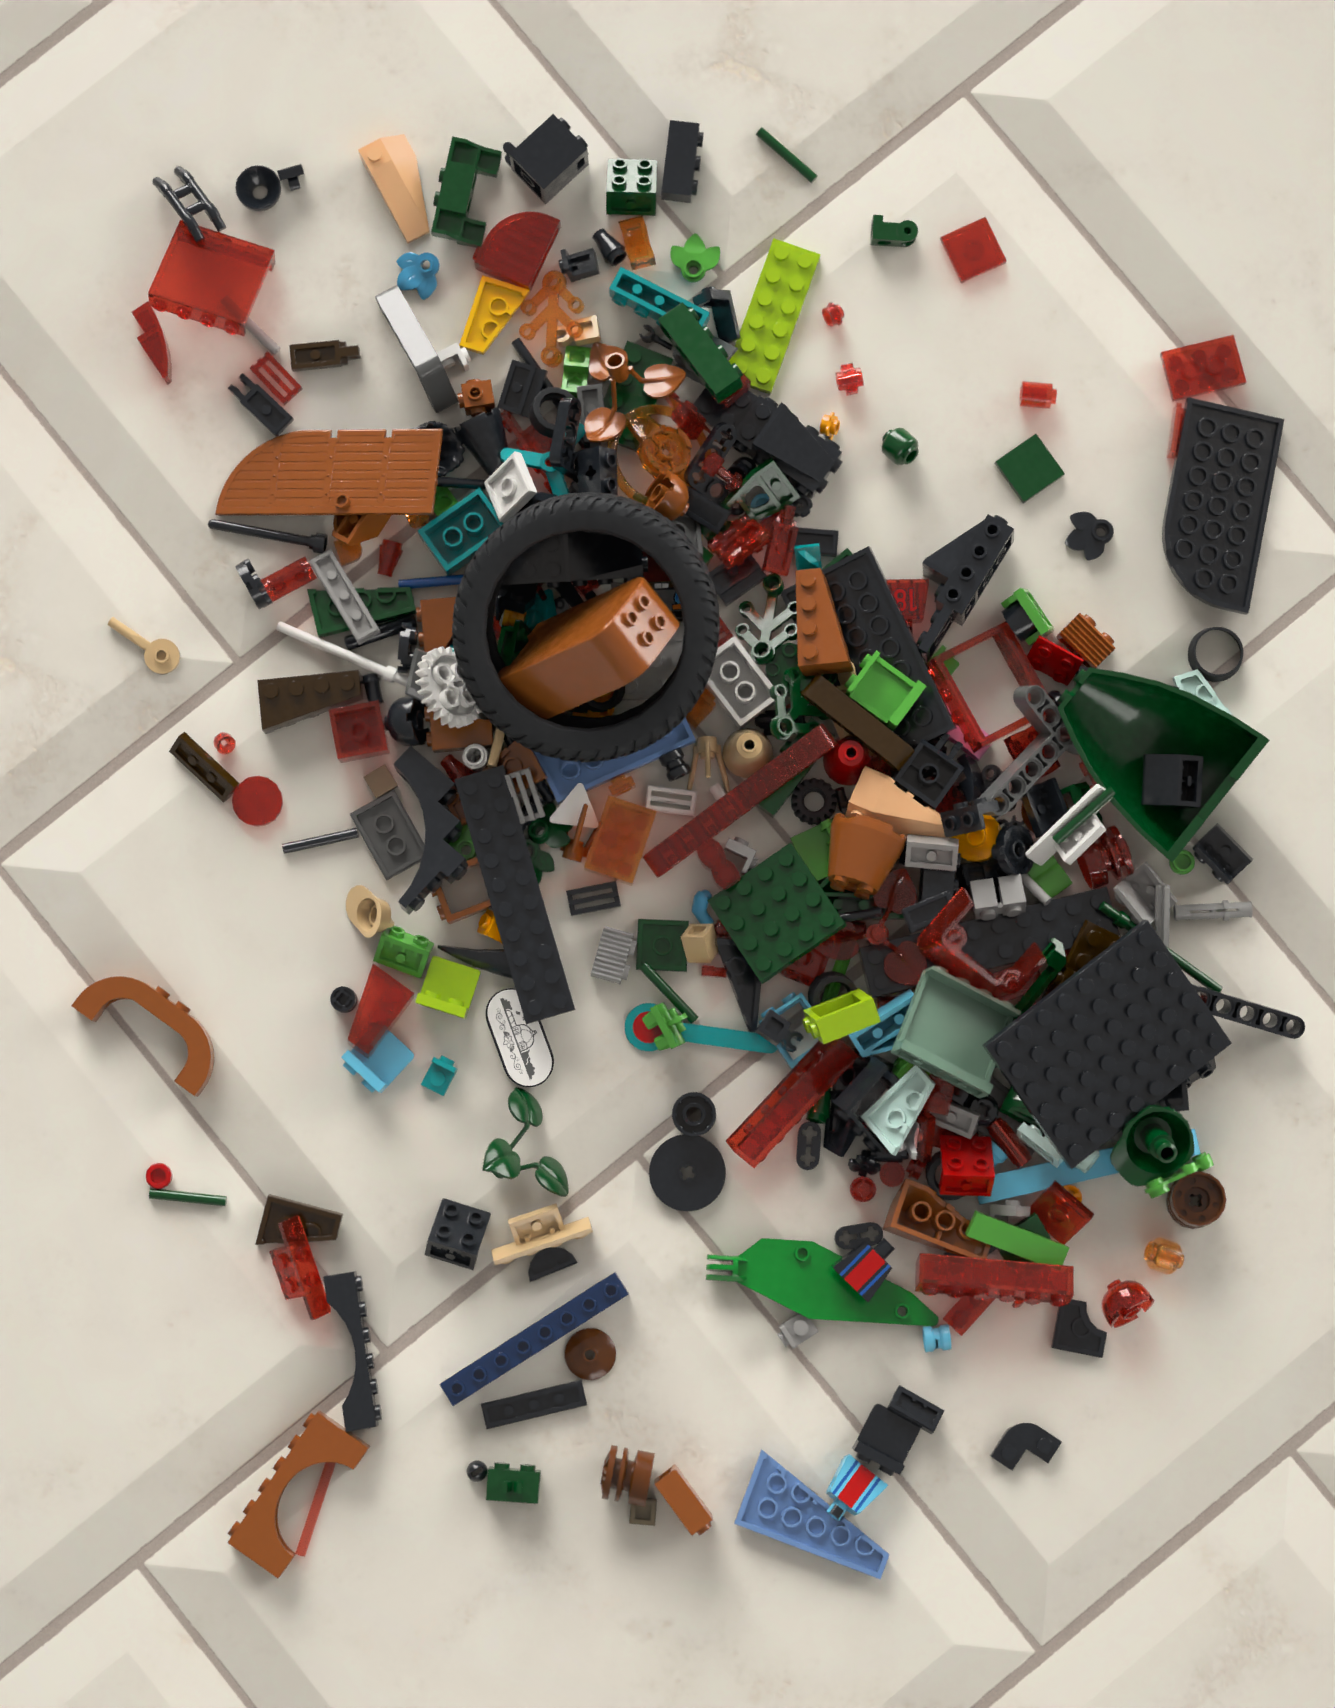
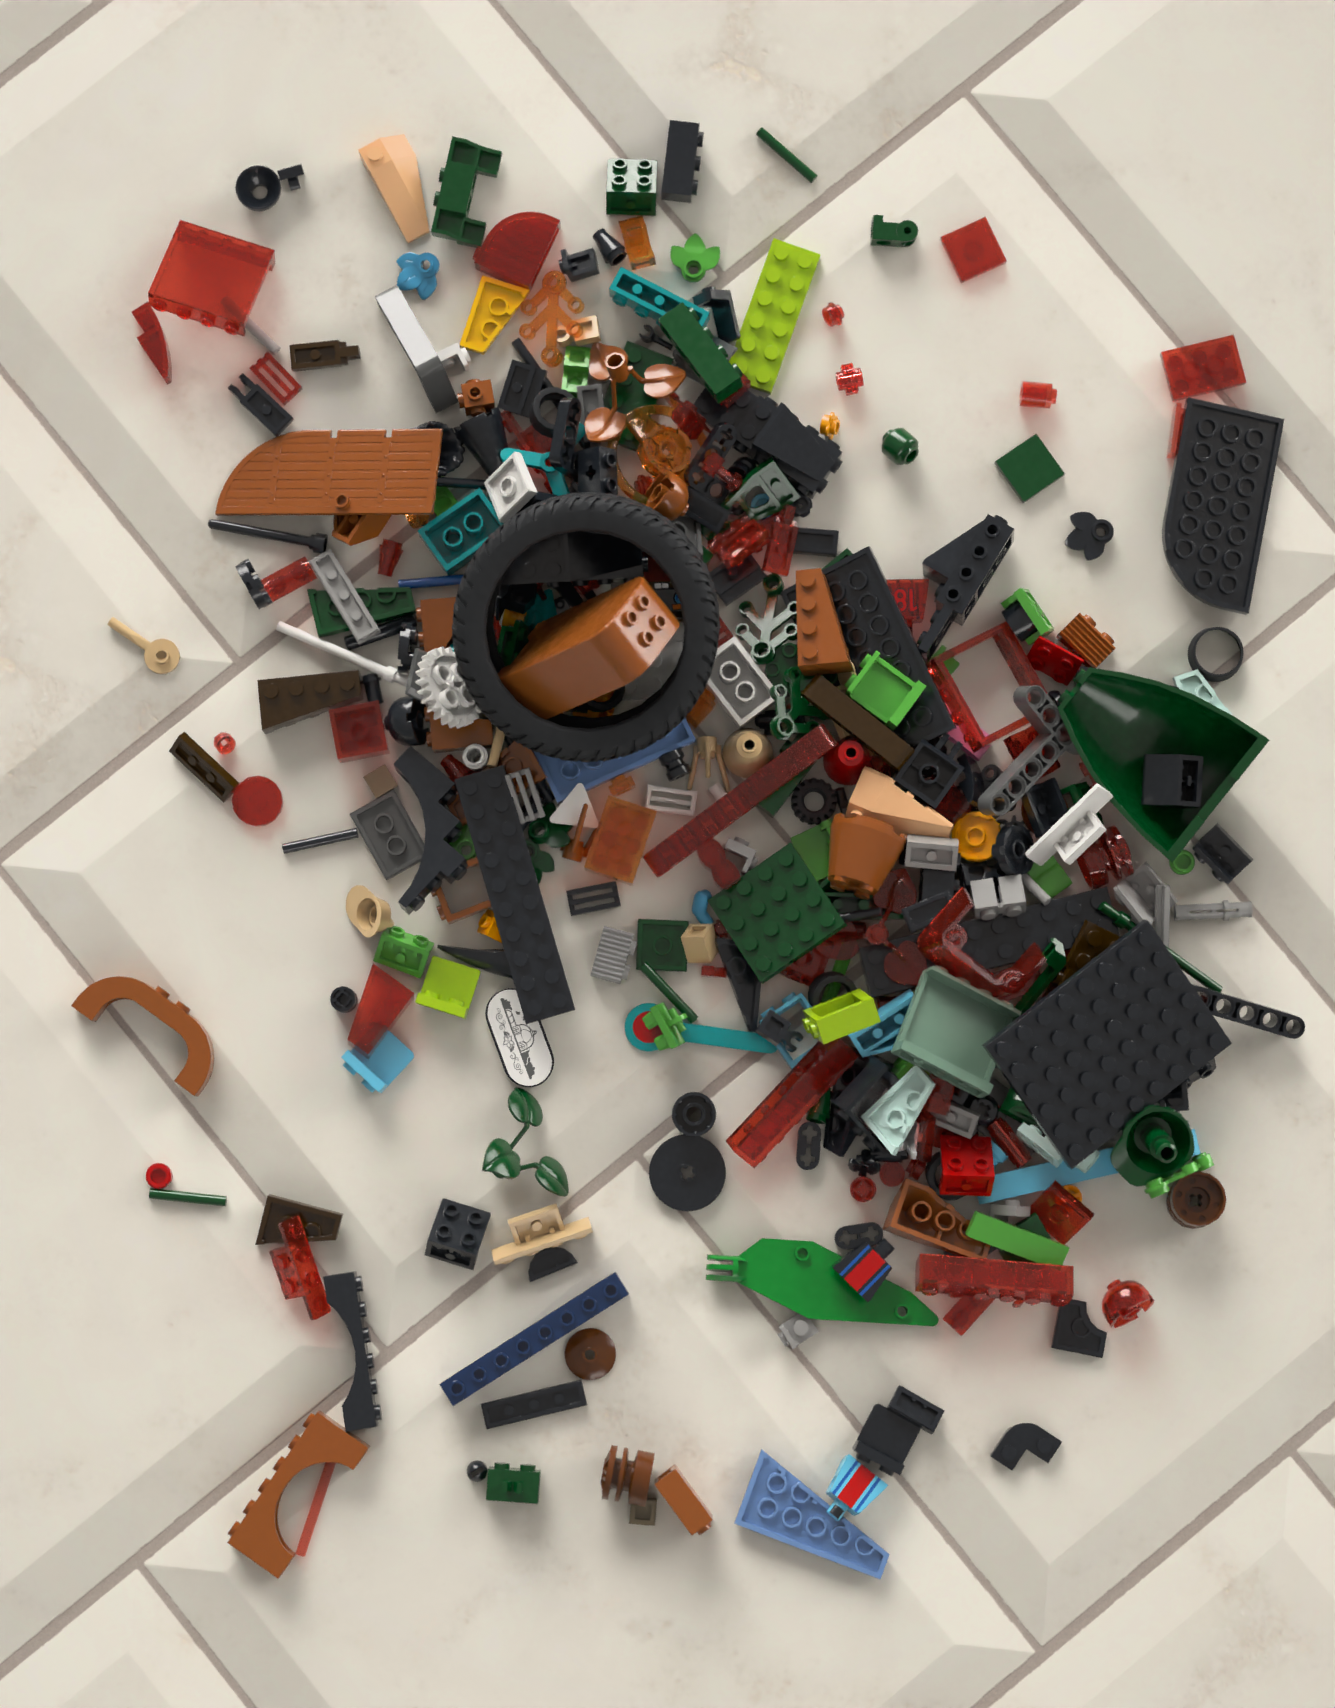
(186, 214): black piece -> none
(347, 553): clear orange tile -> none
(439, 1075): teal bracket -> none
(548, 158): black container -> none
(642, 483): none -> clear red plate
(808, 556): teal tile -> none
(936, 1338): medium azure wheel -> none
(967, 818): black bracket -> none
(1084, 815): dark green bar -> none
(1163, 1255): clear orange head -> none

